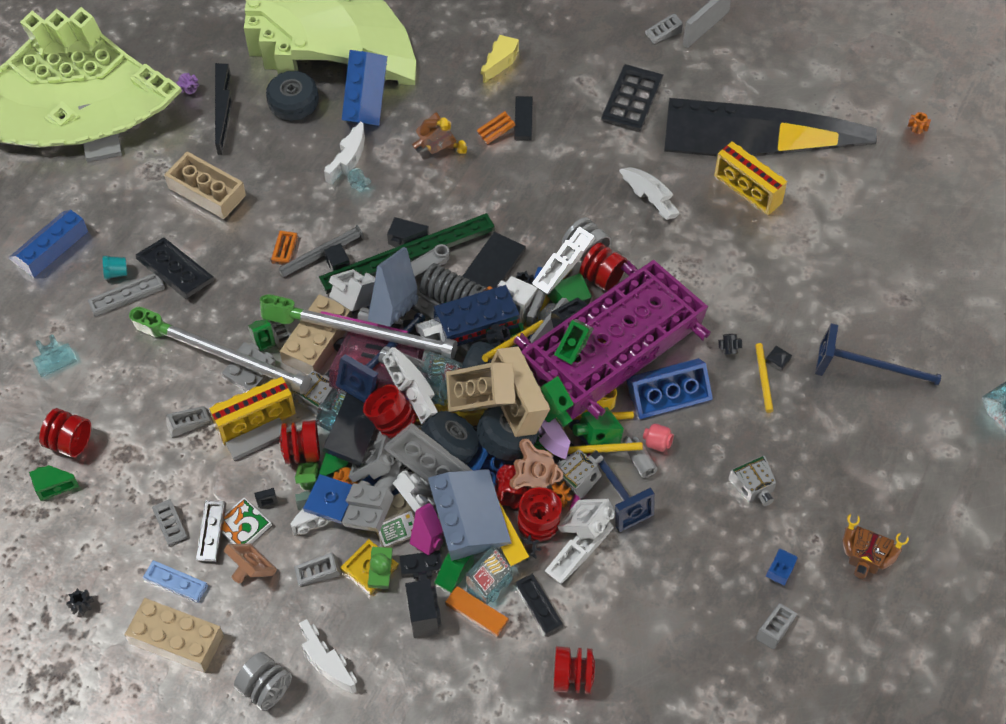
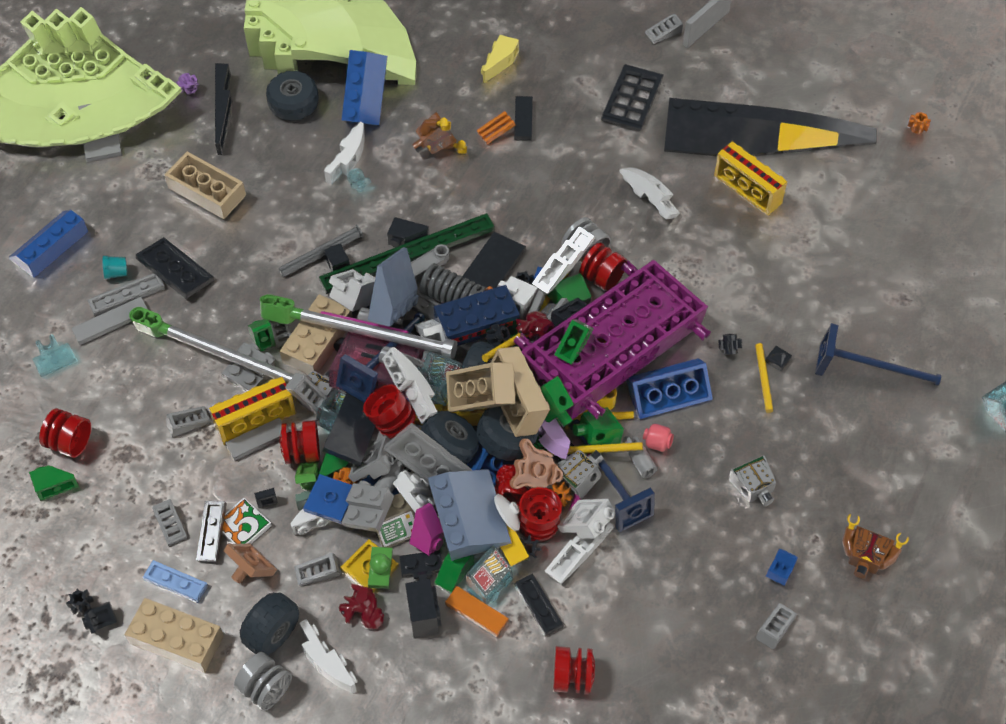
(99, 617): none -> black bracket
(106, 322): none -> light grey tile
(269, 623): none -> black wheel
(282, 259): orange tile -> none
(296, 386): none -> light grey slope
(363, 602): none -> dark red animal
(508, 511): none -> white dish
(535, 324): none -> dark red animal

